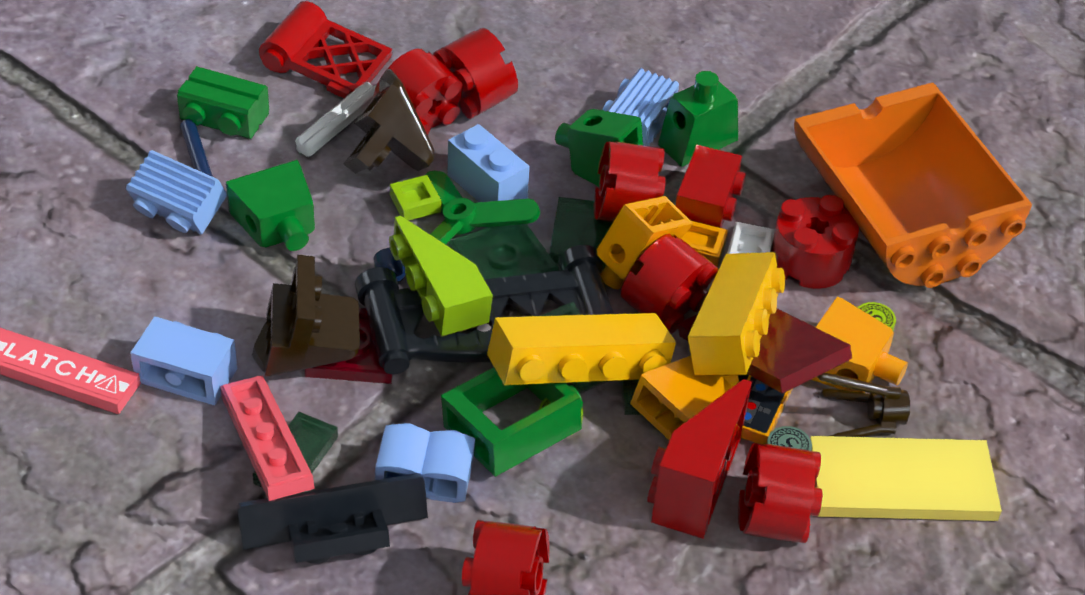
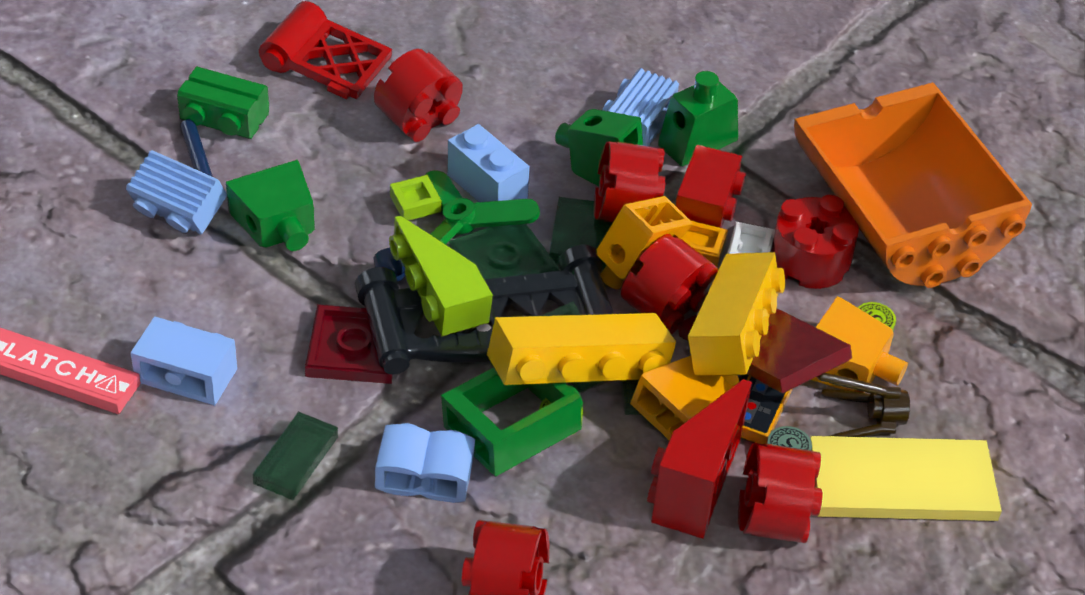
(267, 438): coral tile -> none
(305, 325): dark brown piece -> none
(334, 518): black bracket -> none
(335, 120): white axle -> none
(391, 126): dark brown piece -> none
(480, 69): red brick -> none

